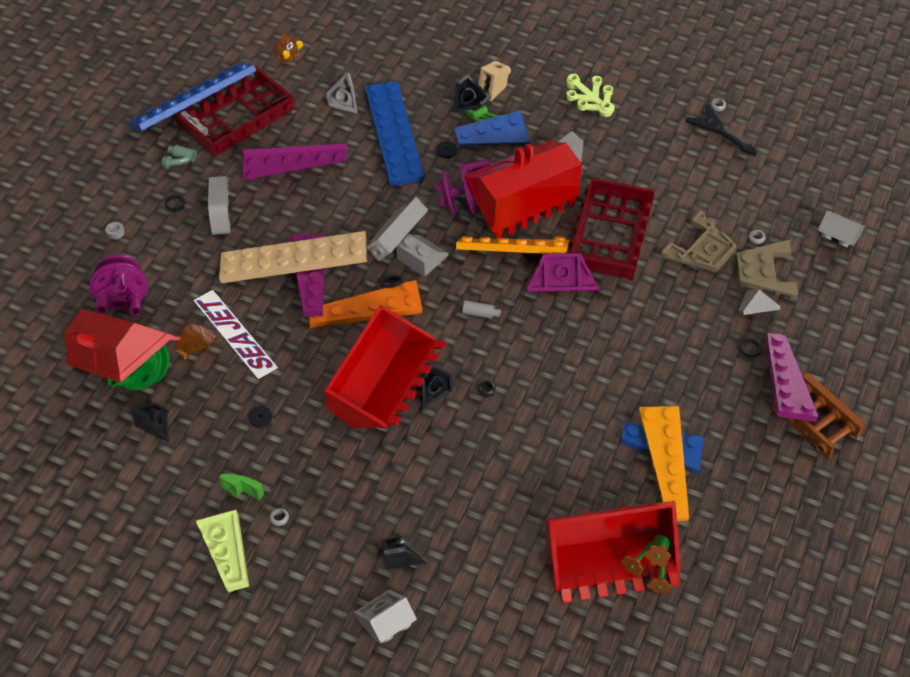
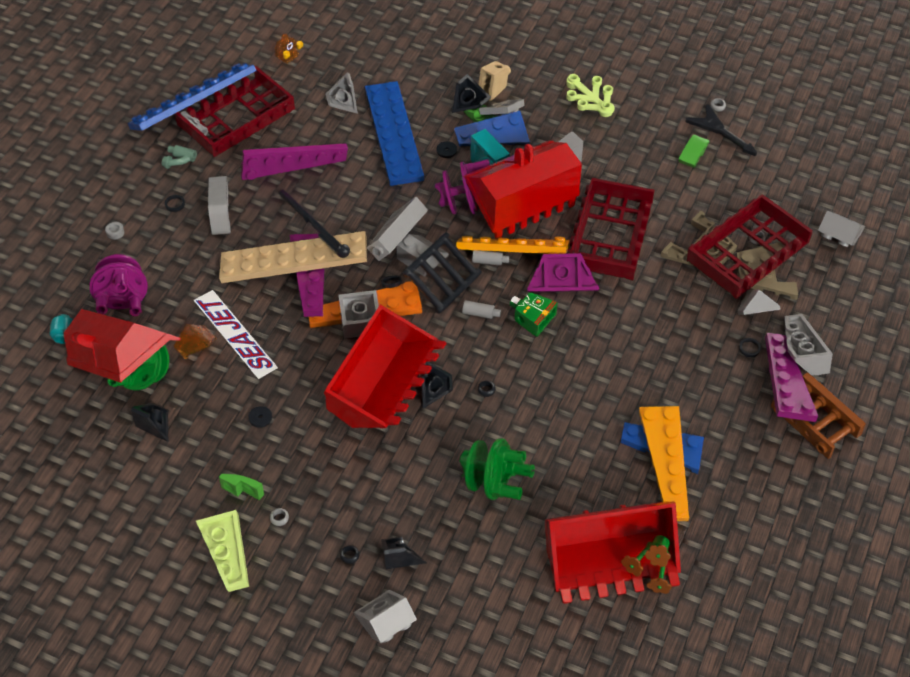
(58, 327): none -> teal head
(341, 250): none -> black bar
(349, 560): none -> black piece
(357, 311): none -> light grey slope
(421, 261): none -> black bar
(486, 147): none -> teal window
(489, 257): none -> light grey cylinder
(494, 468): none -> green piece
(503, 107): none -> light grey wing
(534, 312): none -> green torso
(693, 150): none -> bright green slope
(709, 265): none -> dark red window
(806, 345): none -> light grey wedge

